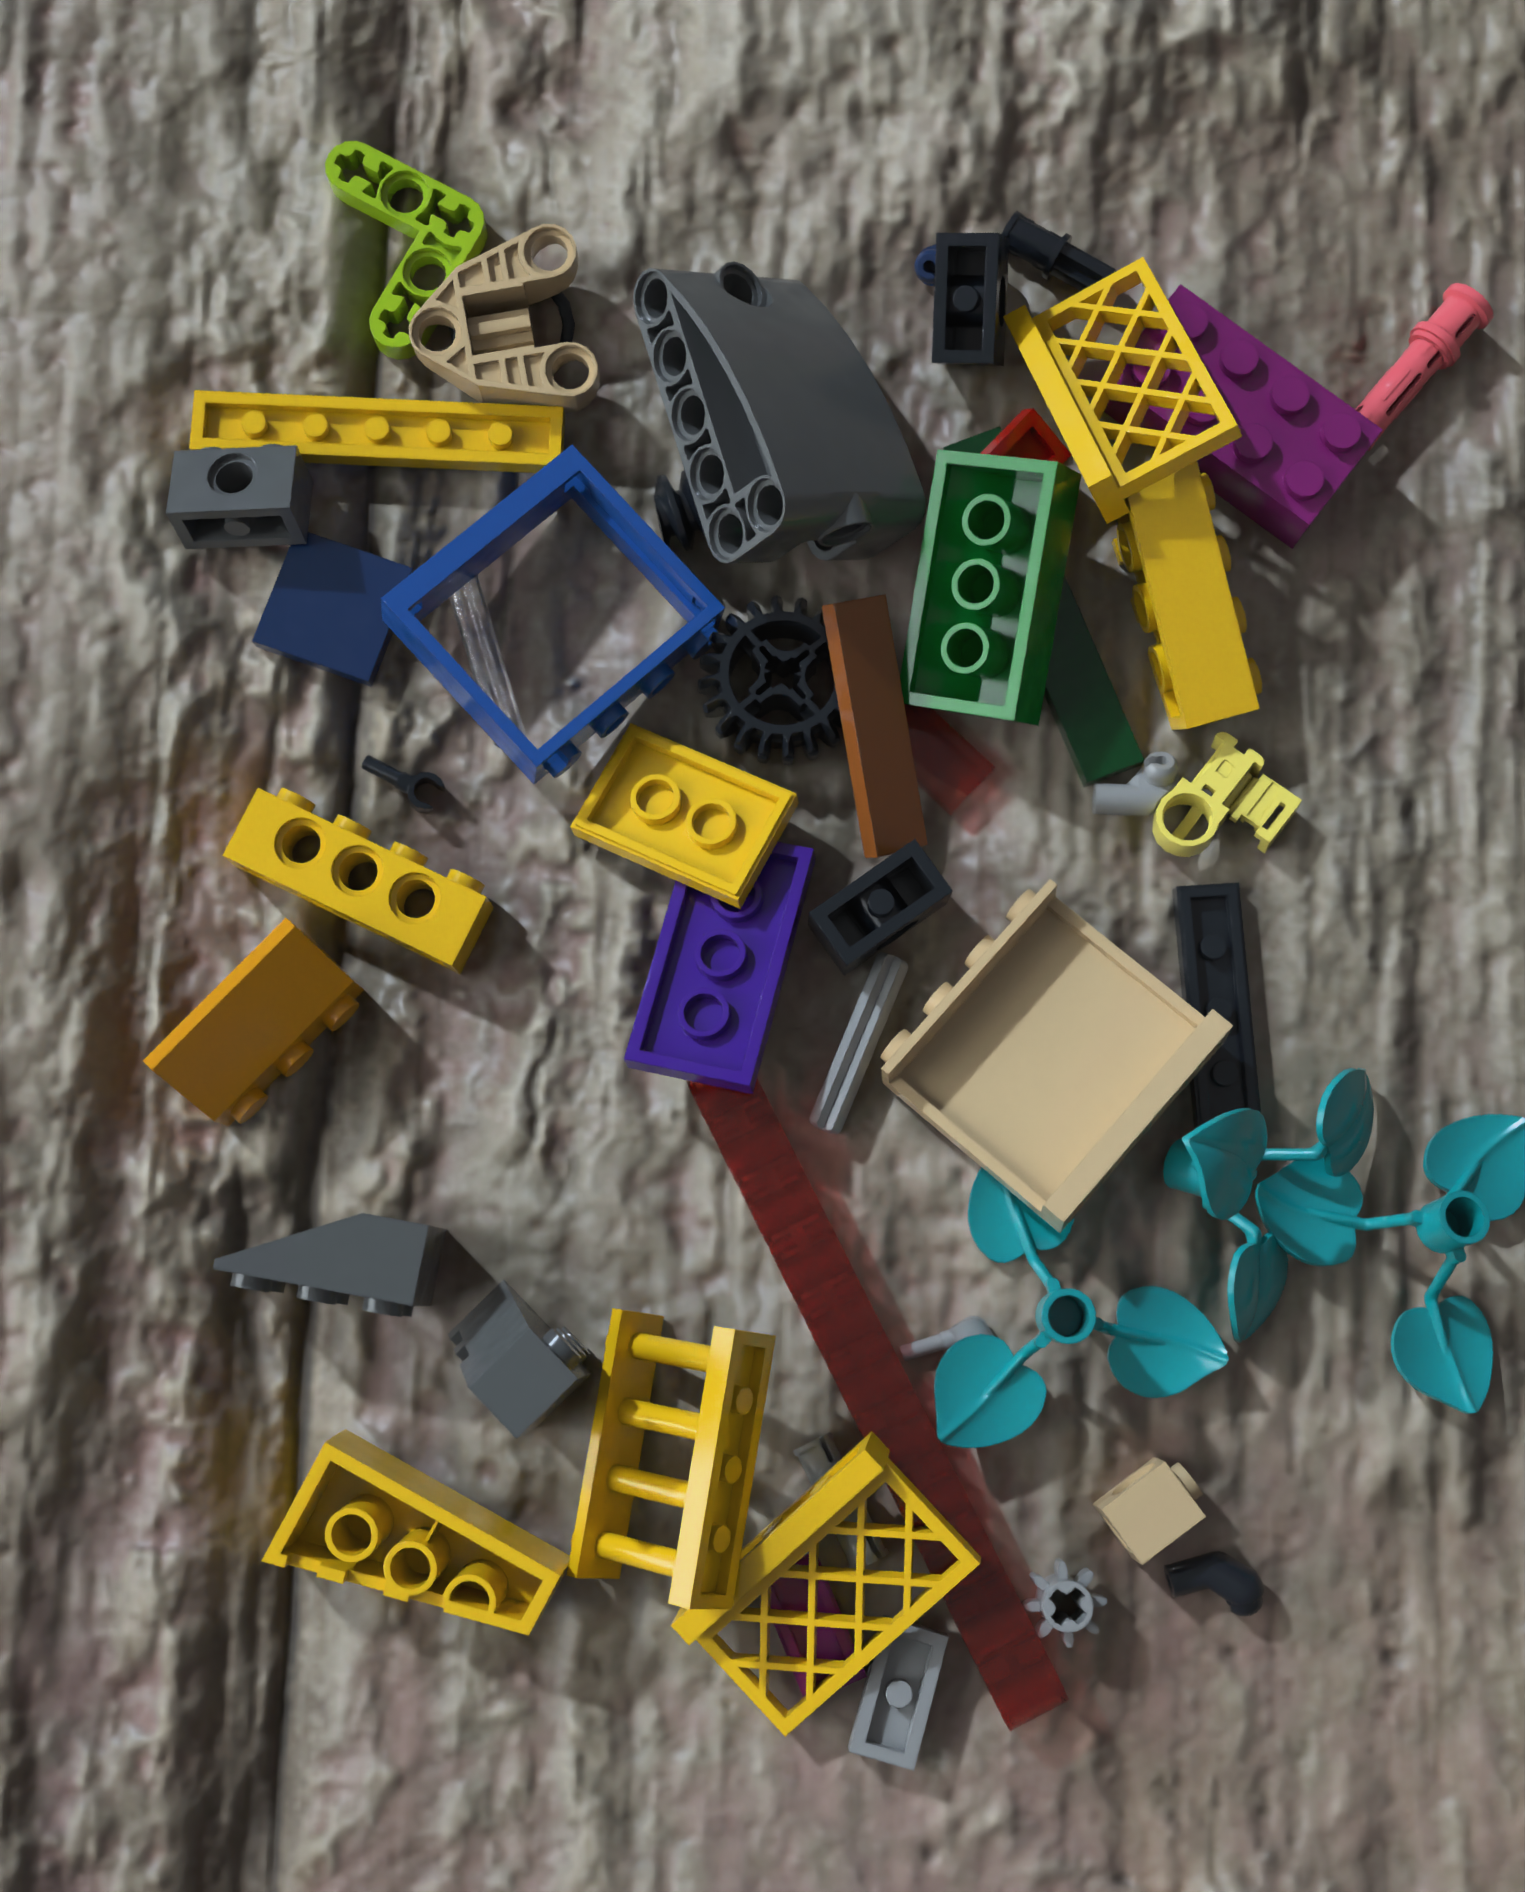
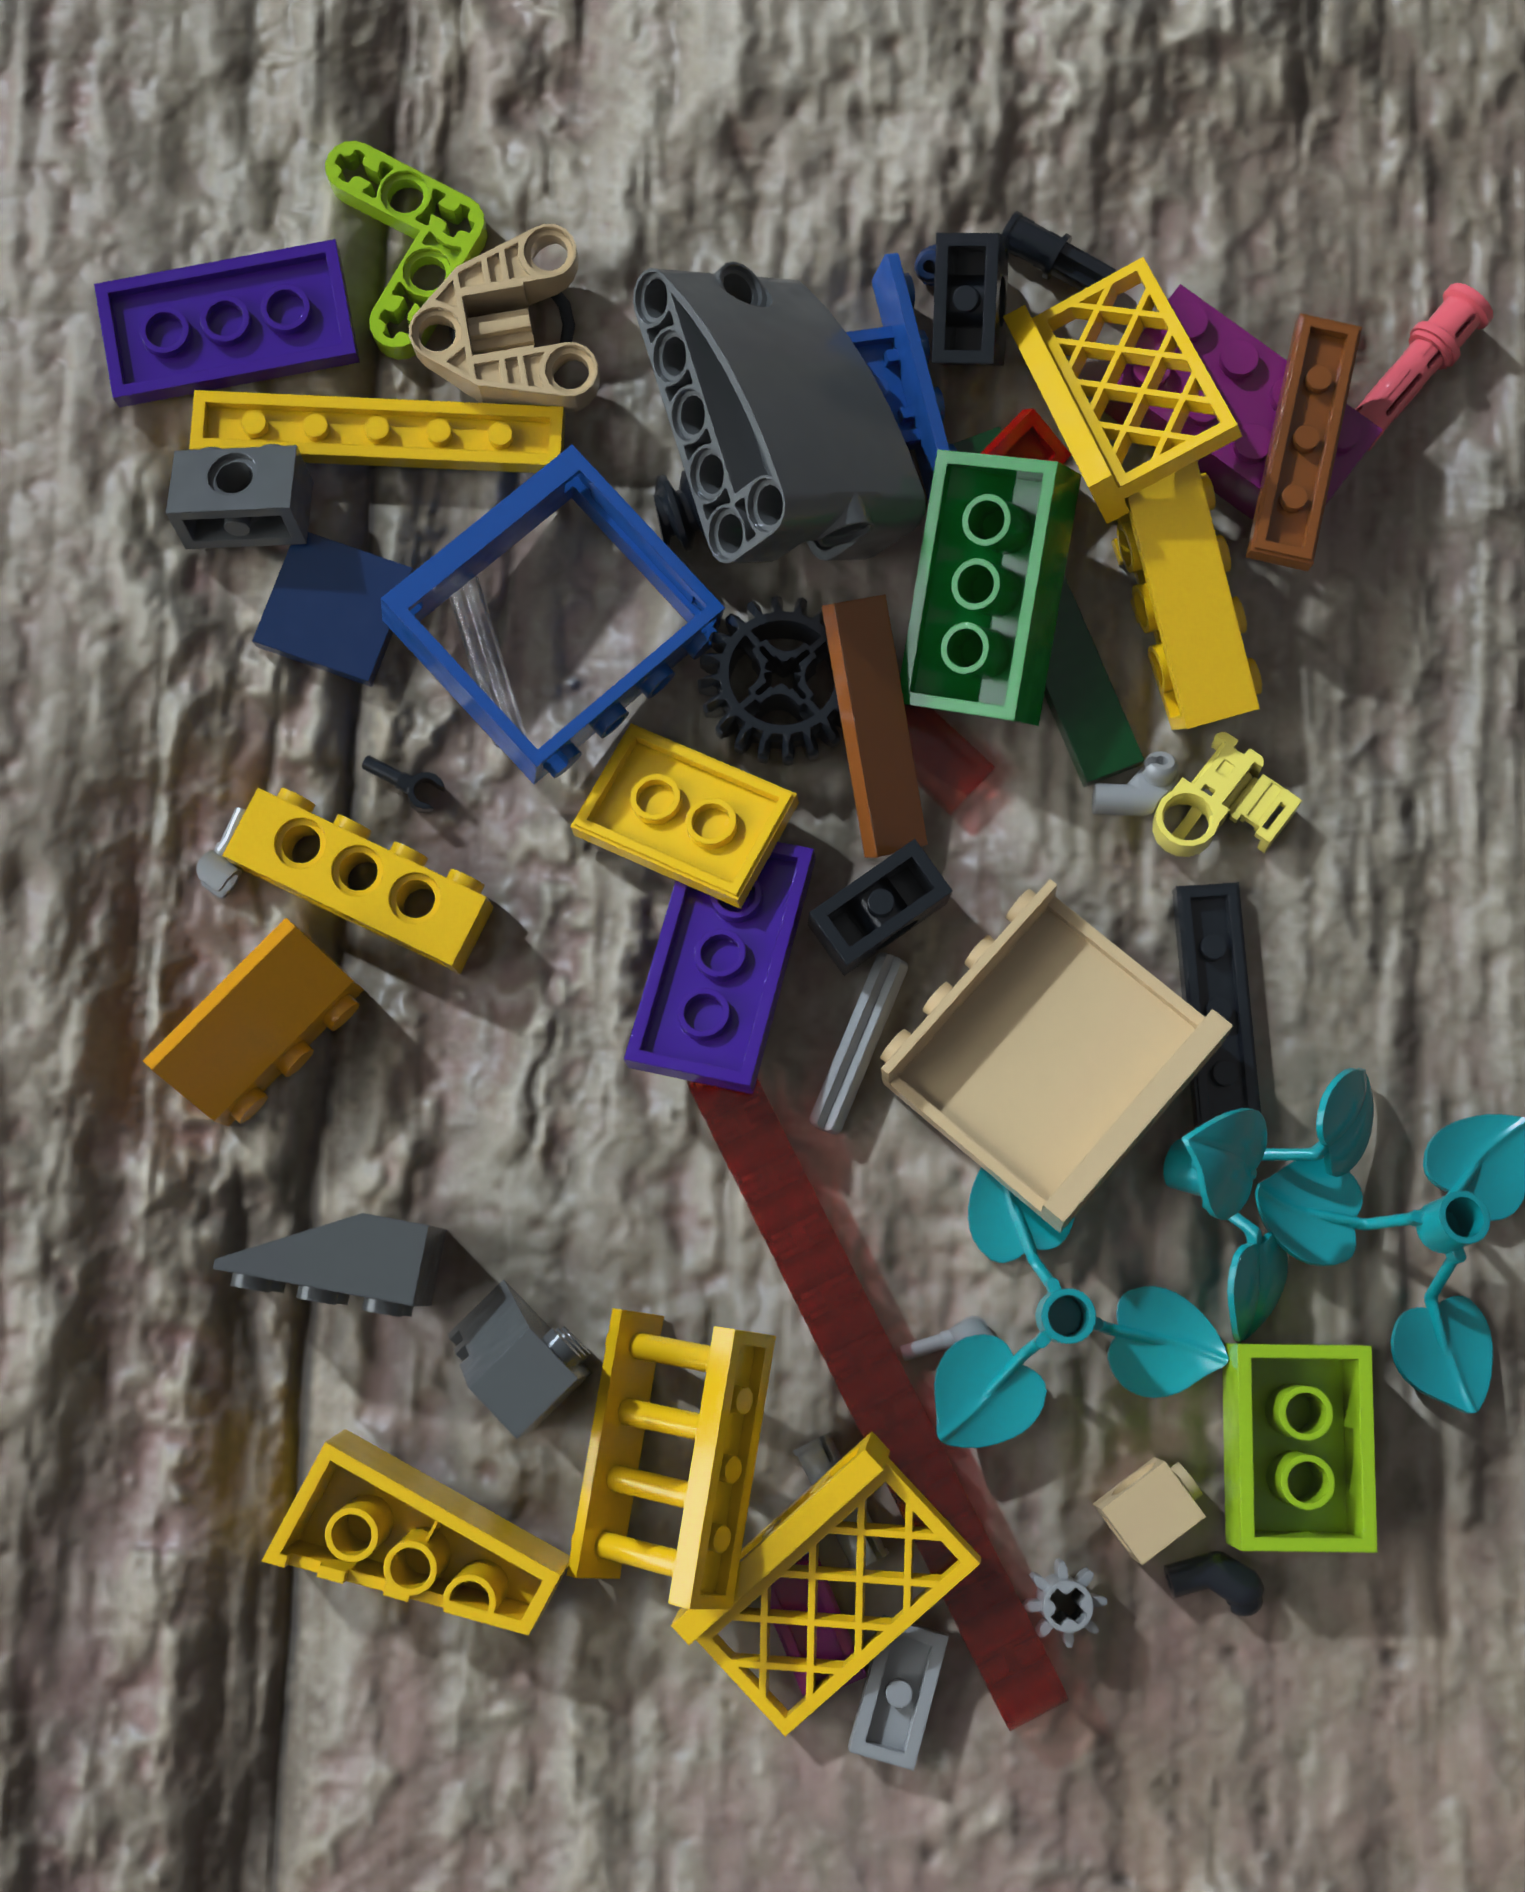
(216, 871): none -> light grey hand
(226, 323): none -> dark purple plate
(899, 362): none -> blue bracket
(1299, 1448): none -> lime brick
(1304, 442): none -> dark orange tile

